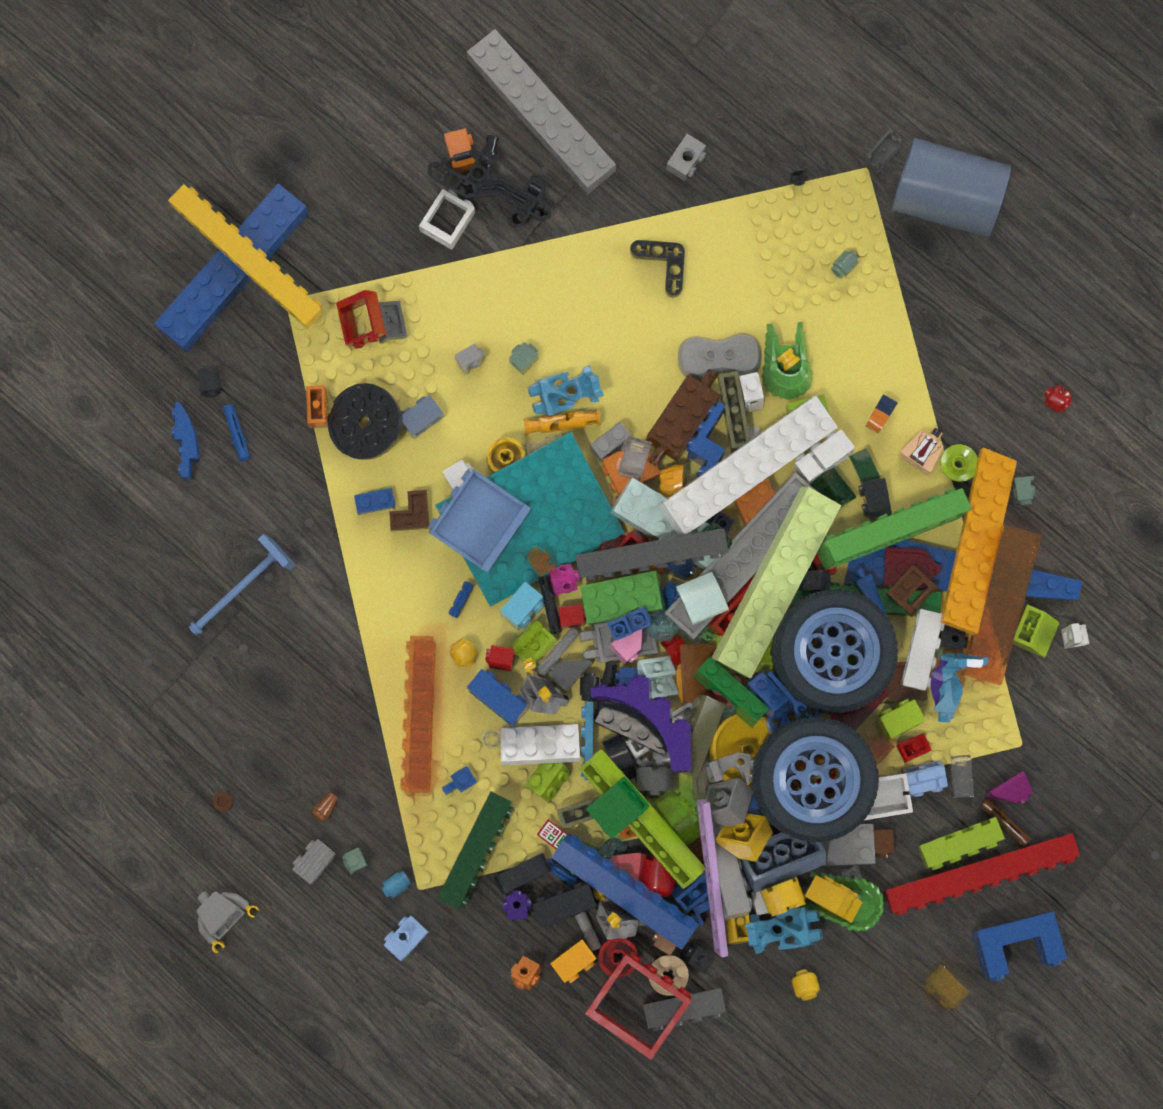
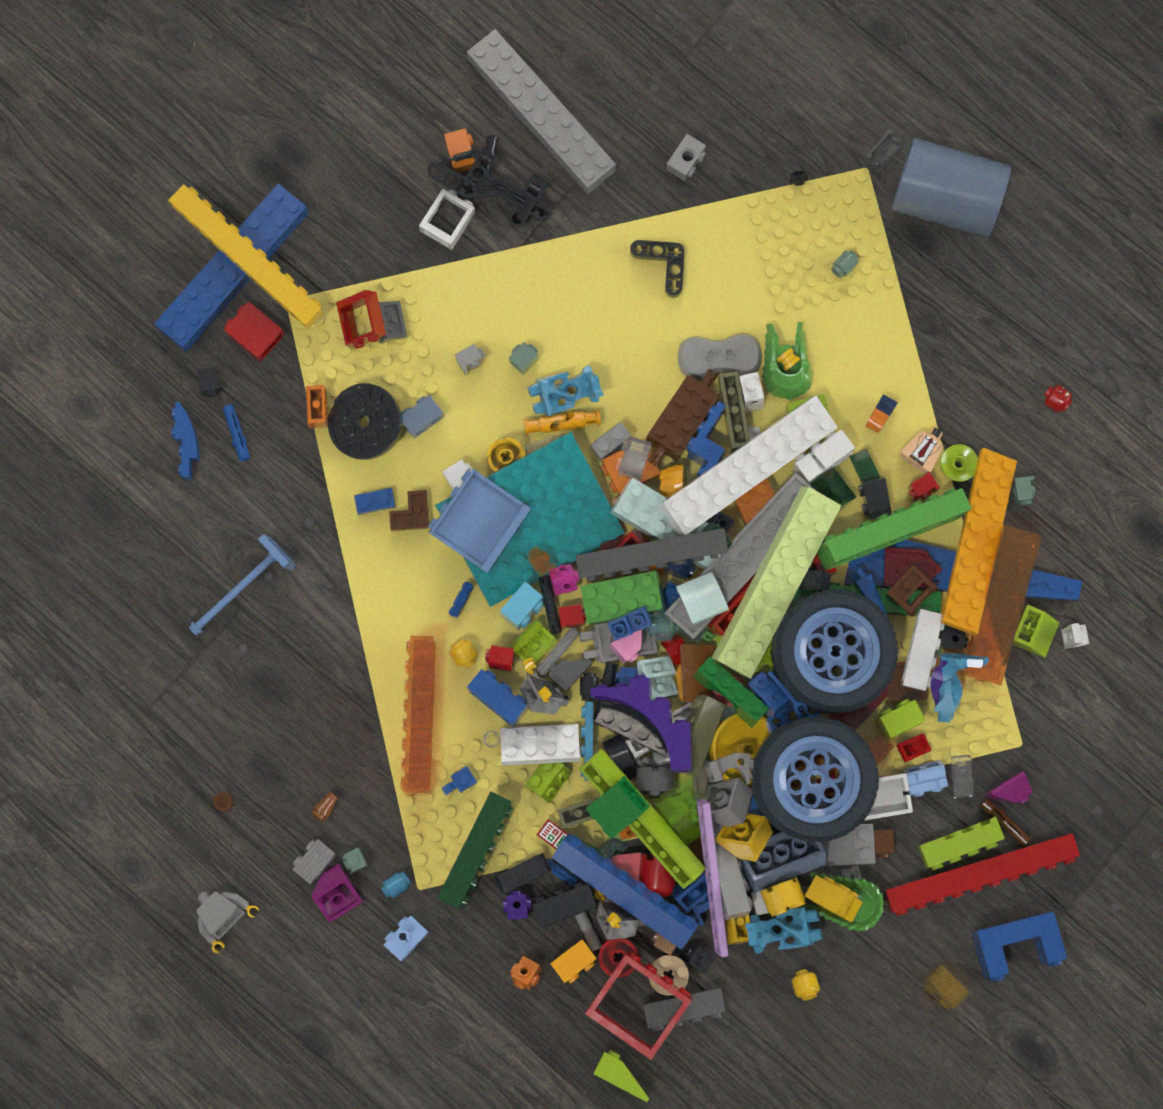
(254, 331): none -> red brick
(335, 894): none -> magenta slope
(615, 1072): none -> lime slope
(922, 487): none -> red brick

